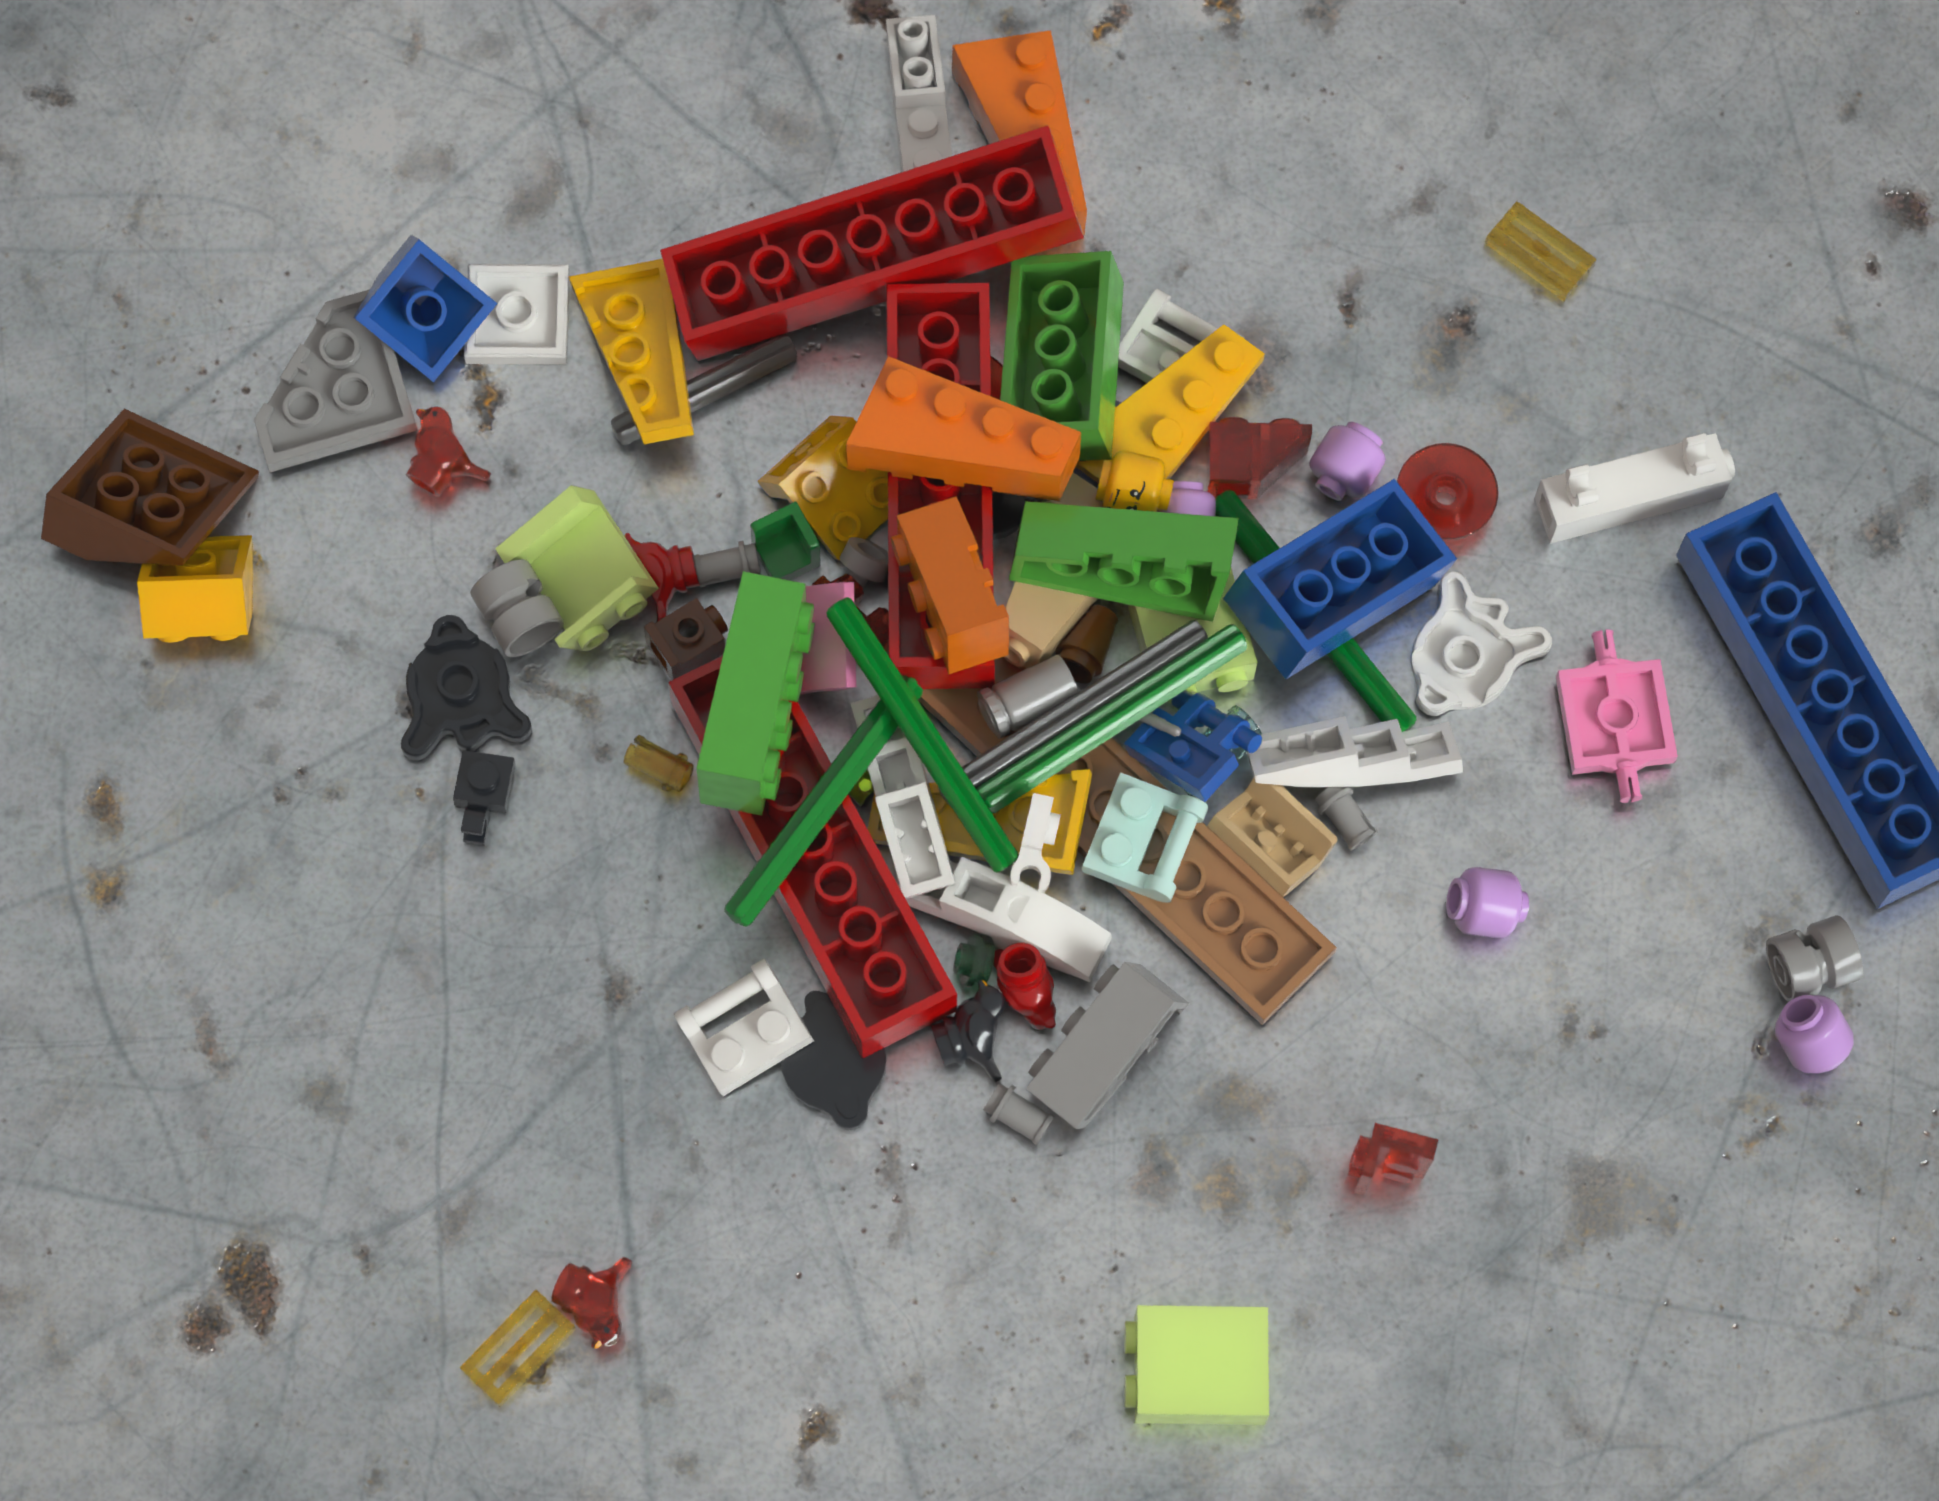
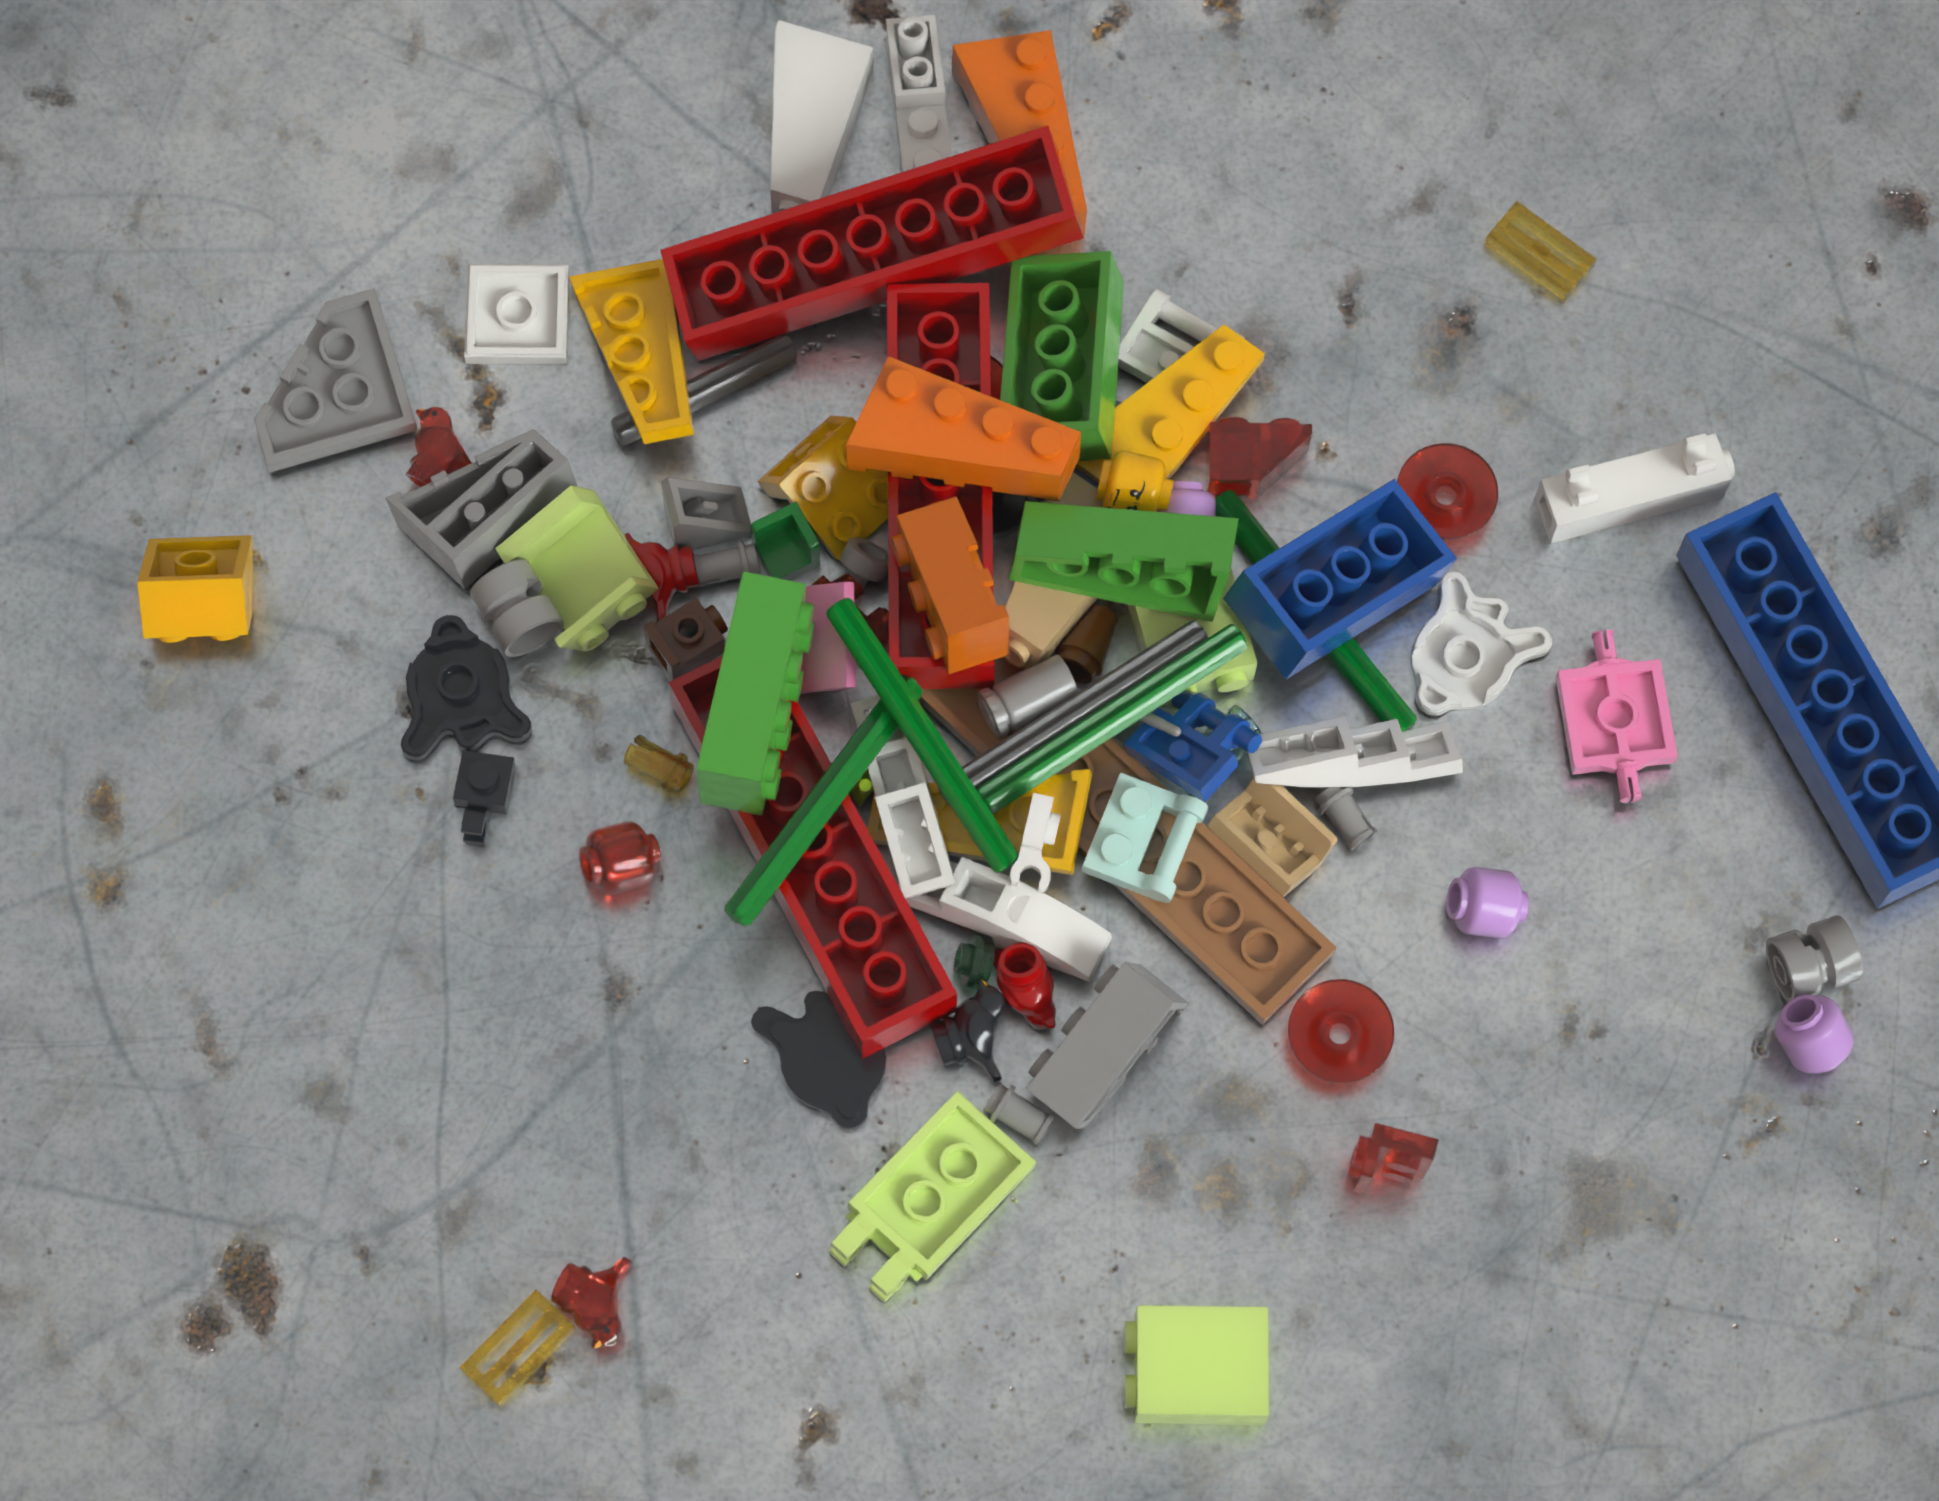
(142, 495): reddish brown slope -> none
(423, 308): blue slope -> none
(481, 505): none -> light grey wedge
(619, 858): none -> clear red head
(704, 512): none -> light grey slope
(751, 1042): white plate -> none
(814, 110): none -> white slope
(932, 1195): none -> yellowish green tile
(1343, 1006): none -> clear red dish
(1347, 461): lavender head -> none

